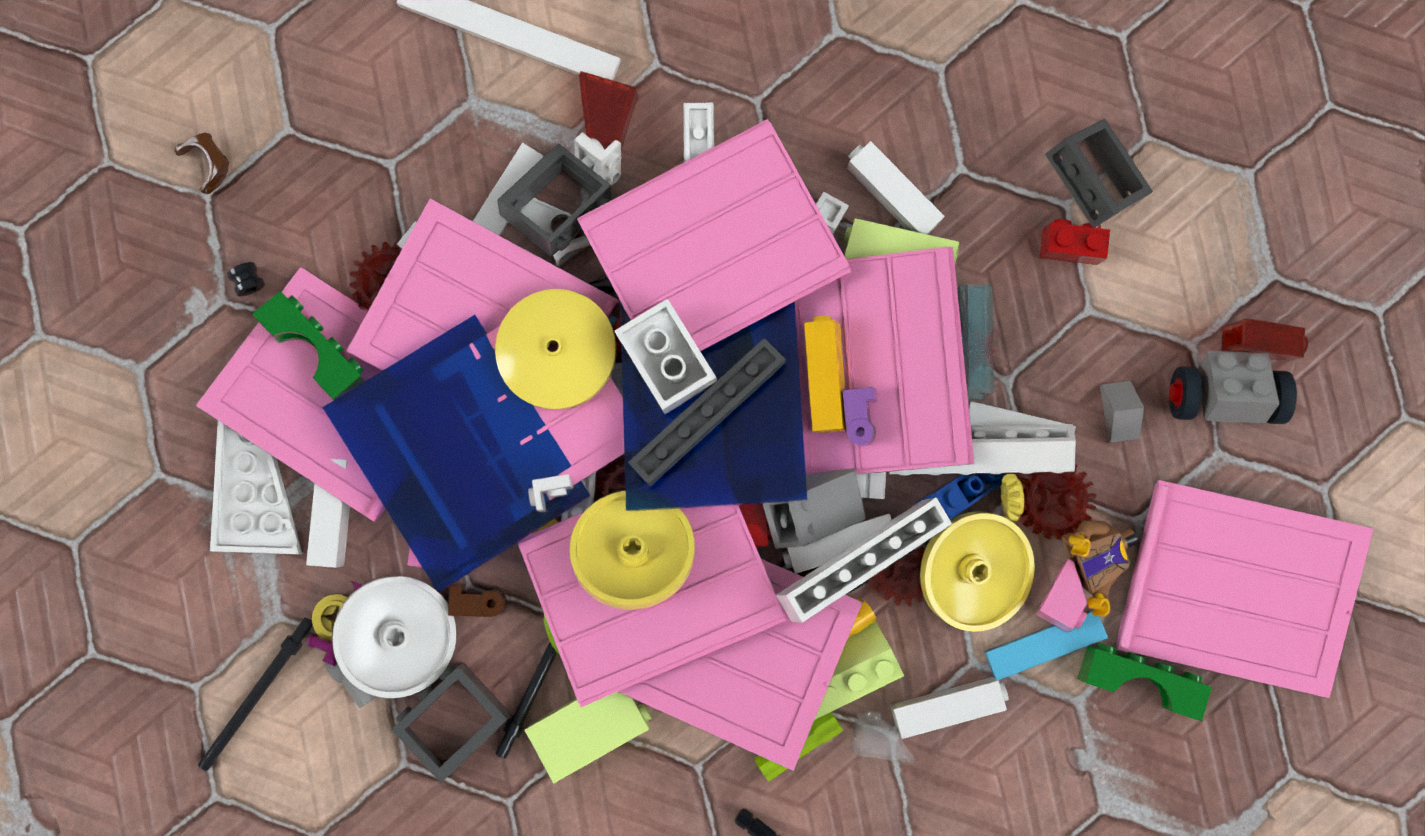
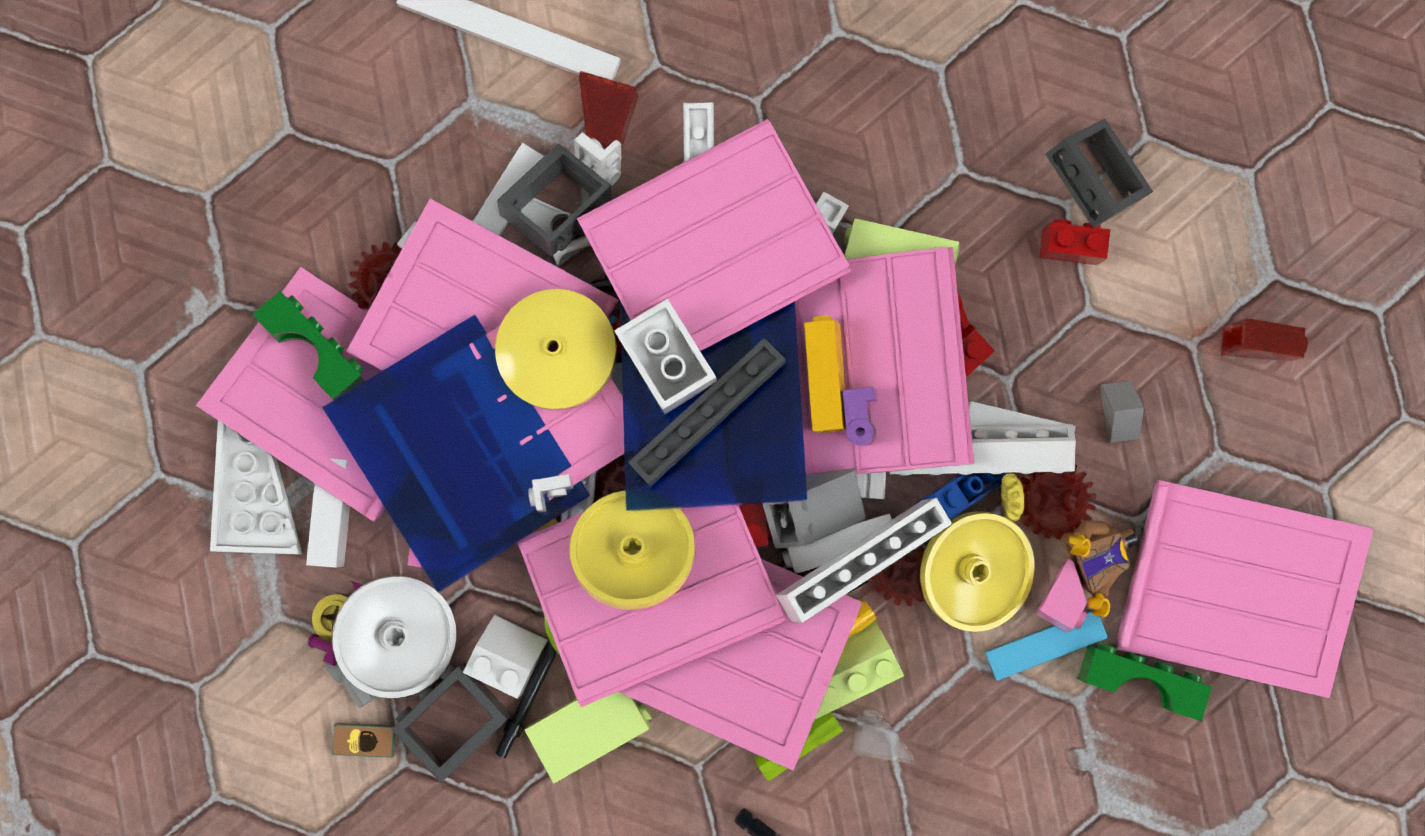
(217, 161): reddish brown helmet -> none
(245, 279): black wheel -> none
(290, 647): black bar -> none
(363, 740): none -> tile
(475, 604): reddish brown leg -> none
(505, 656): none -> white slope
(893, 189): white brick -> none
(949, 707): white brick -> none
(977, 338): clear light blue brick -> none
(1233, 389): light grey brick -> none

